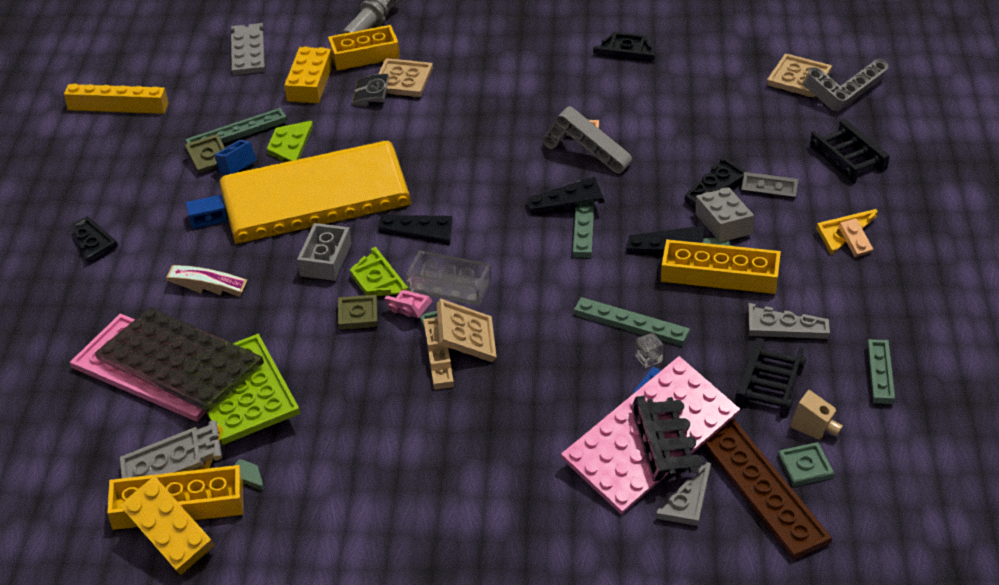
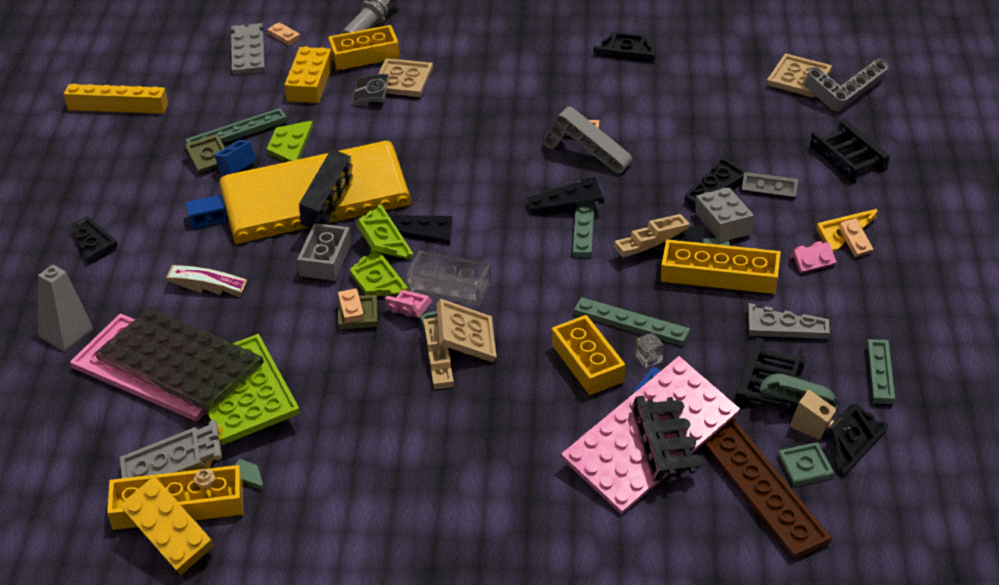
(60, 311): none -> light grey slope
(204, 478): none -> tan plate
(283, 34): none -> light nougat plate
(326, 189): none -> black brick
(351, 305): none -> light nougat plate
(383, 234): none -> lime wing
(588, 354): none -> yellow brick
(653, 235): none -> tan slope
(688, 501): light grey wing -> none
(795, 388): none -> sand green brick
(813, 257): none -> bright pink bracket
(852, 436): none -> black wing

